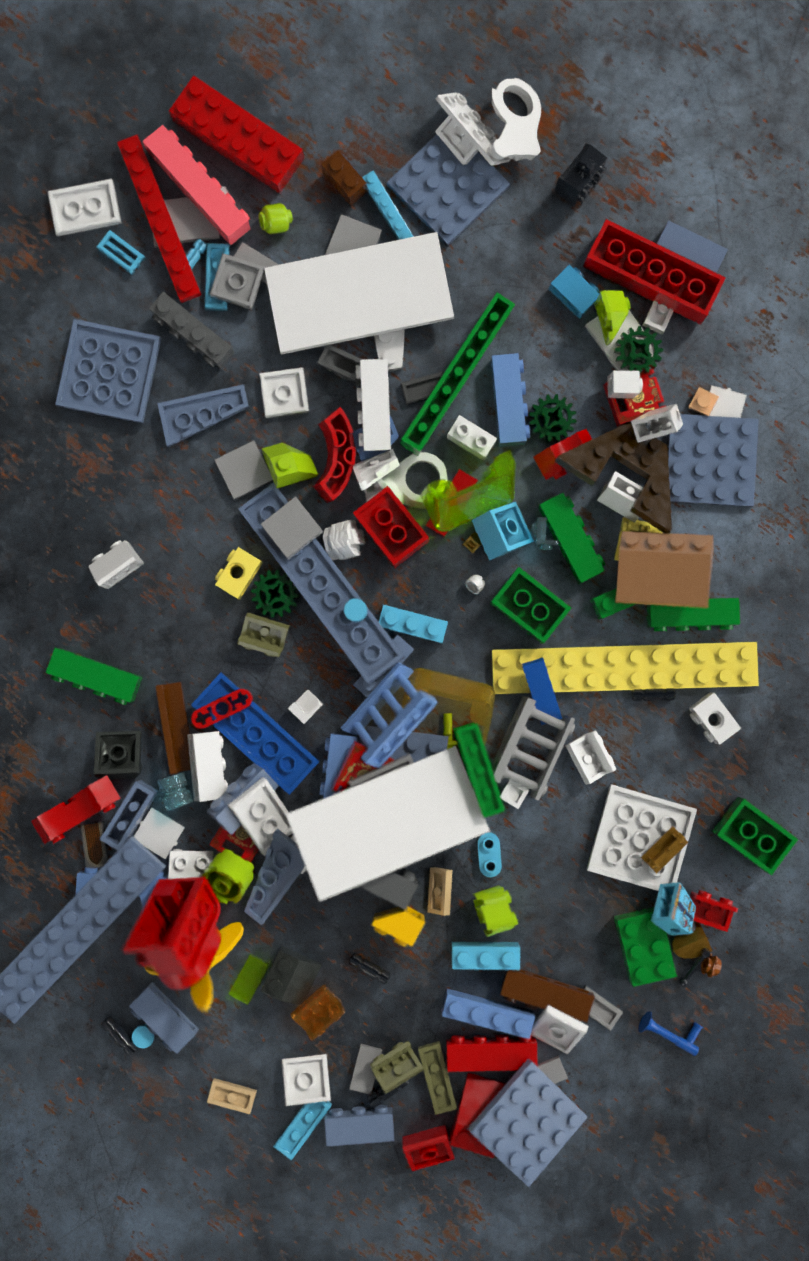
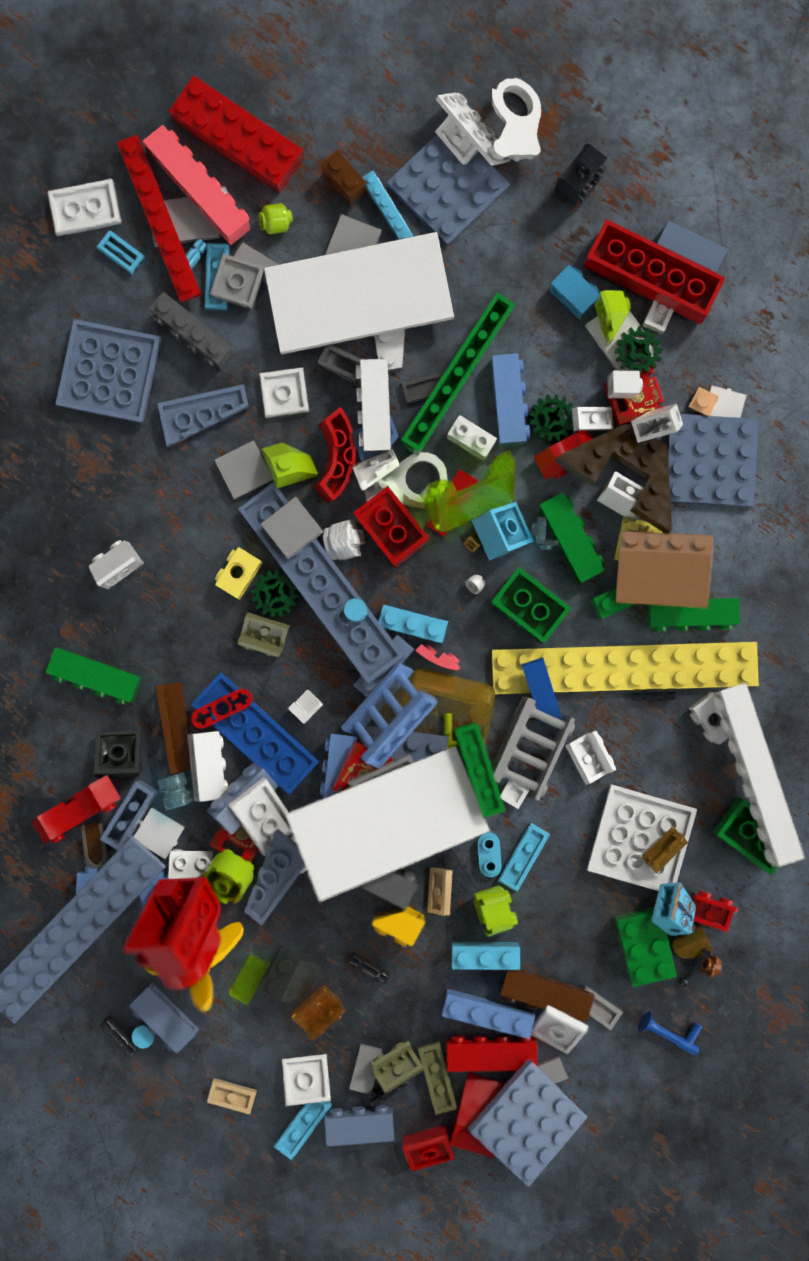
(446, 661): none -> coral slope
(523, 857): none -> medium azure tile
(592, 418): none -> white plate
(758, 775): none -> white brick

